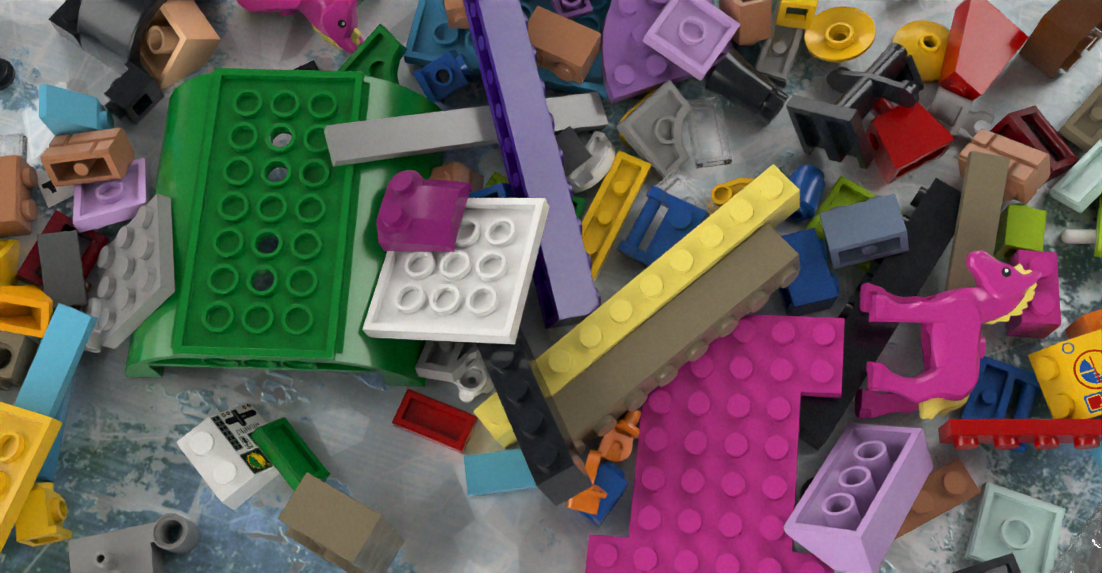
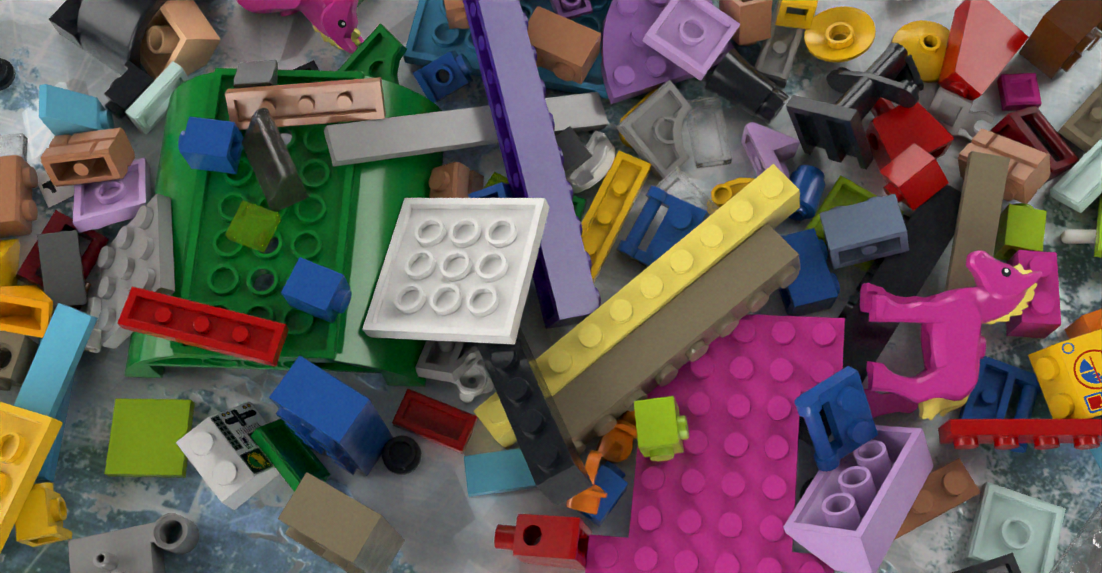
(146, 438): none -> lime tile
(154, 101): none -> light aqua tile
(203, 326): none -> red plate
(211, 145): none -> blue brick
(253, 226): none -> clear neon green tile
(256, 74): none -> dark grey slope
(272, 162): none -> clear smoke tile
(309, 102): none -> nougat plate
(317, 290): none -> blue brick
(331, 417): none -> blue brick
(401, 455): none -> black plate
(421, 213): magenta slope -> none
(561, 542): none -> red torso
(660, 428): none -> lime brick
(768, 147): none -> lavender slope
(846, 414): none -> blue plate
(913, 177): none -> red brick
(1018, 91): none -> dark pink tile

